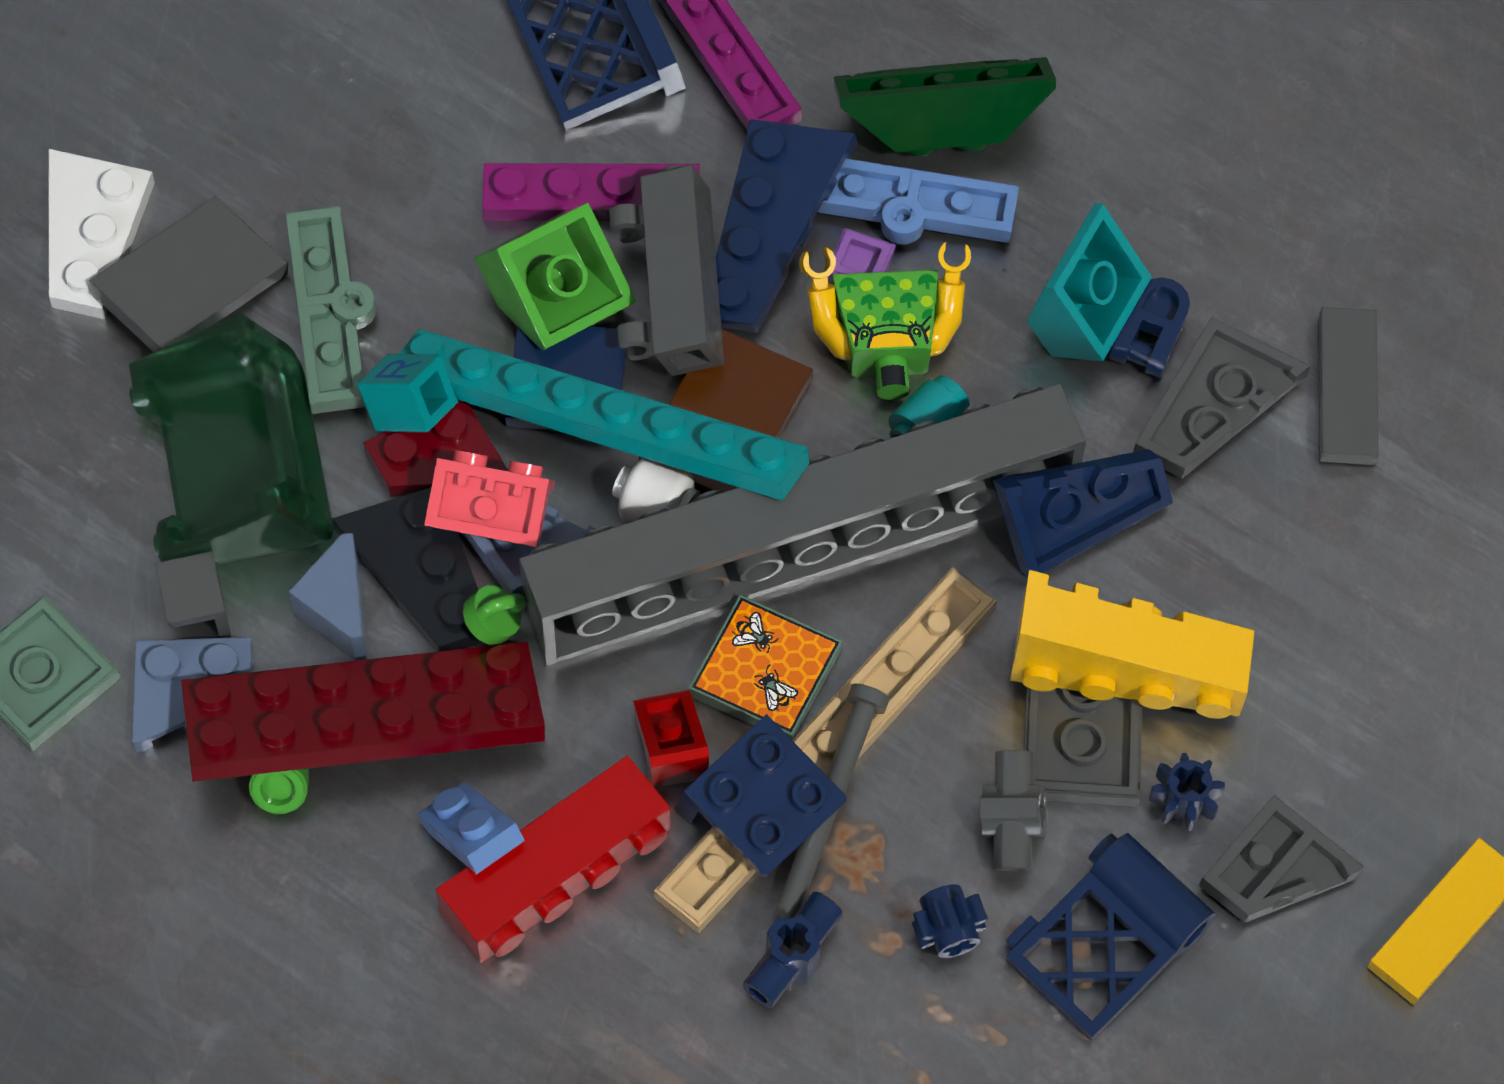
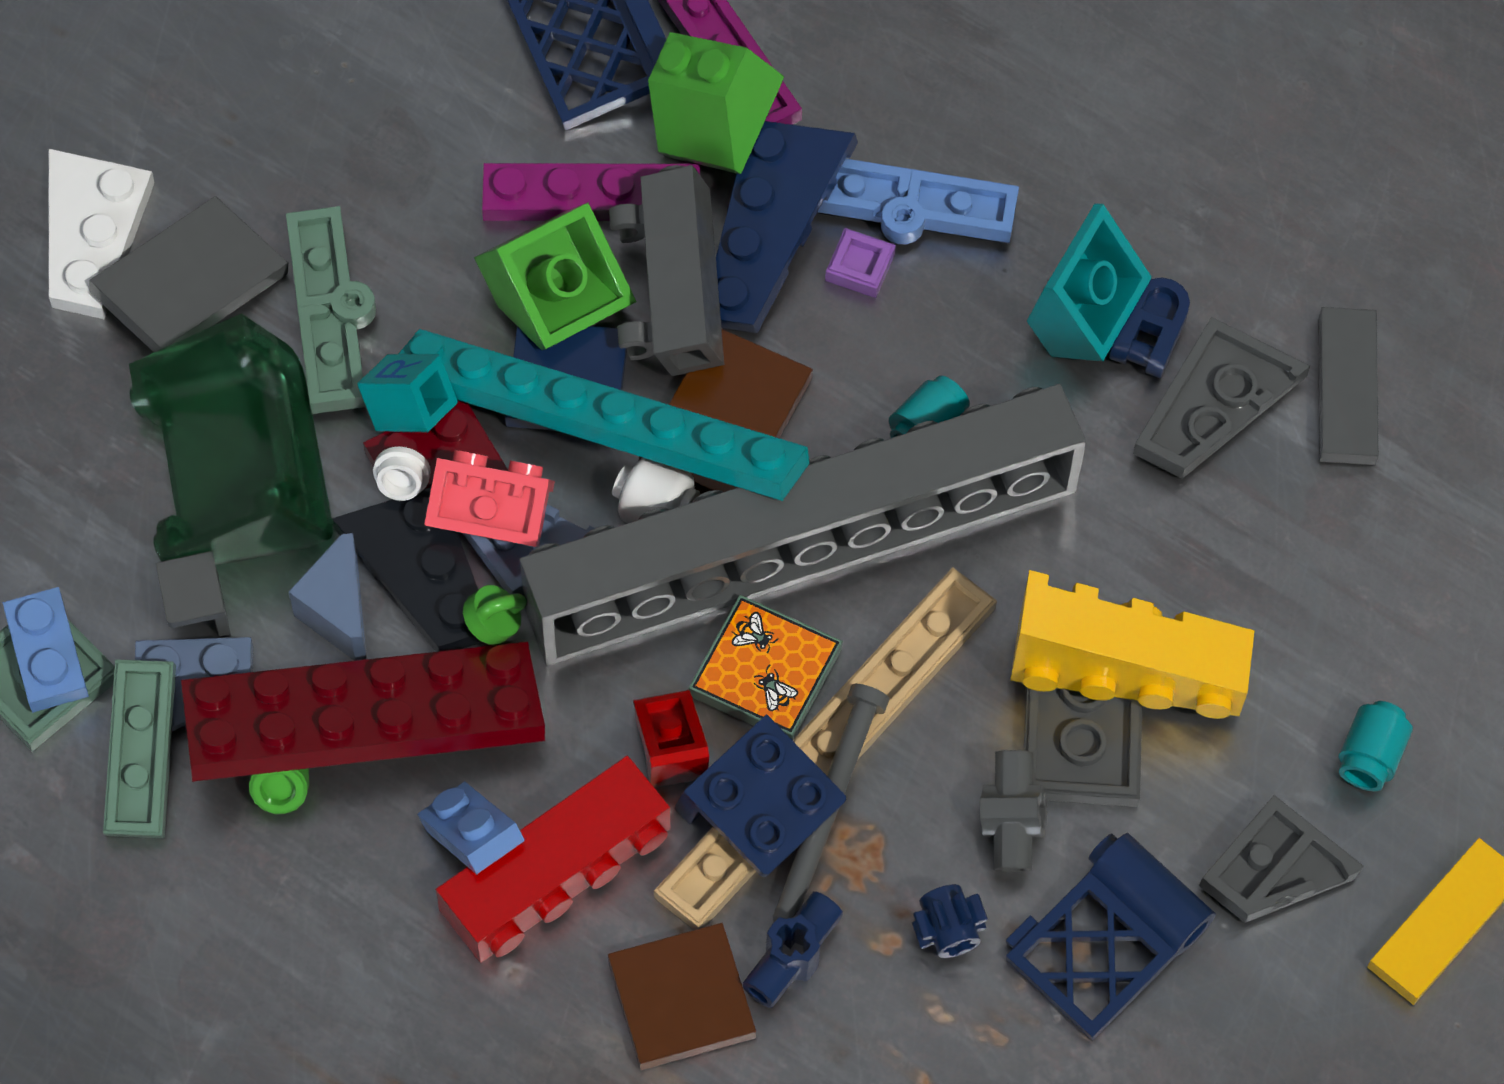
(45, 649): none -> medium blue plate
(139, 749): none -> sand green tile
(401, 473): none -> white plate
(681, 996): none -> reddish brown tile
(710, 101): none -> bright green slope
(886, 320): torso -> none
(946, 103): dark green wedge -> none
(1079, 505): dark blue wing -> none
(1195, 803): dark blue gear -> none
(1374, 745): none -> teal brick

